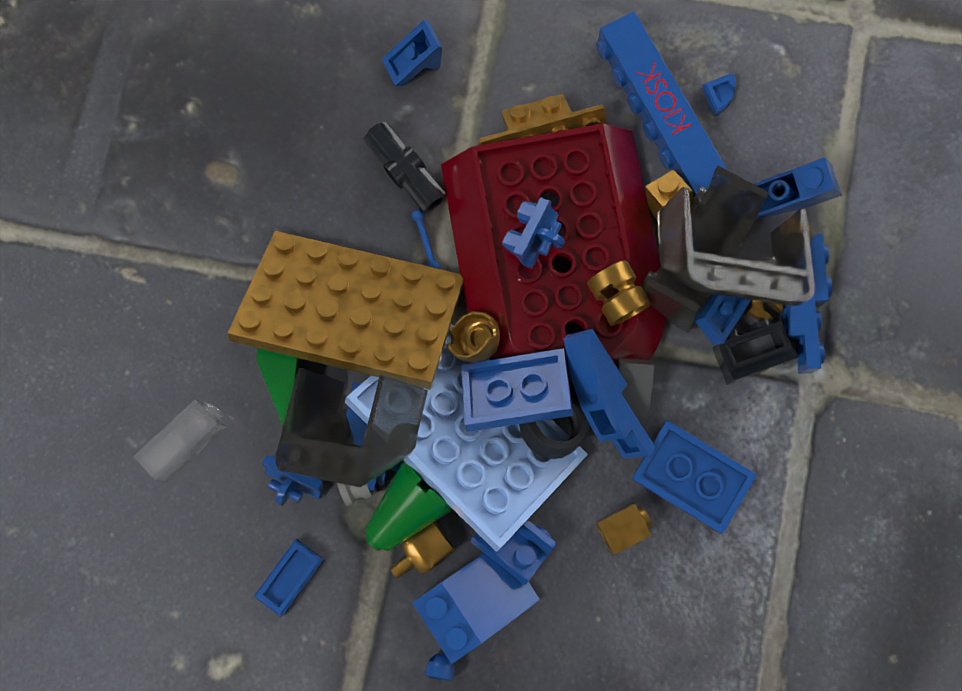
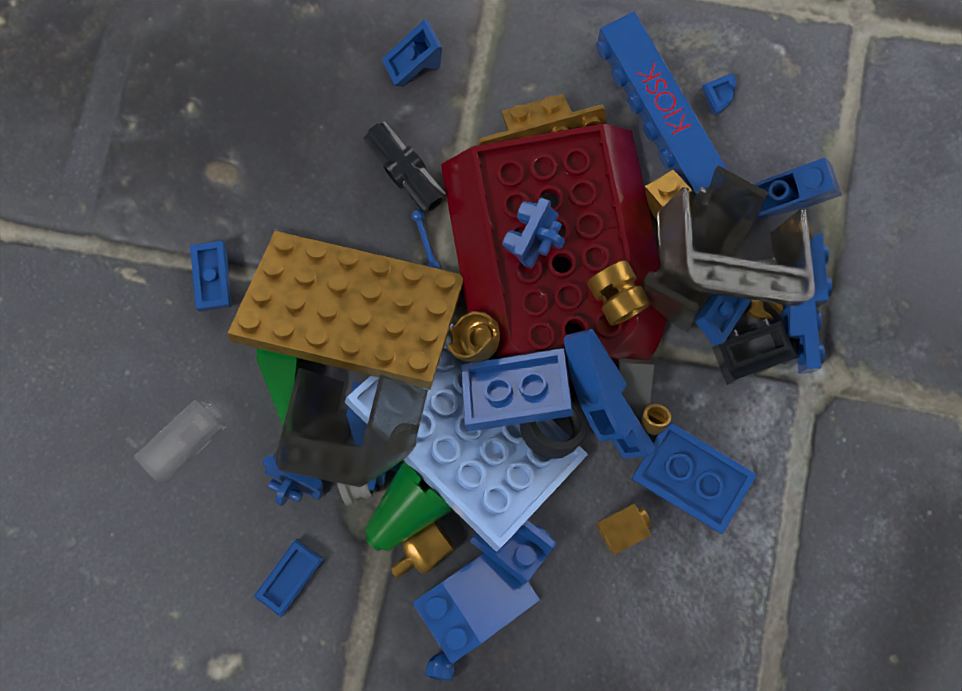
(210, 276): none -> blue plate
(656, 419): none -> pearl gold hinge

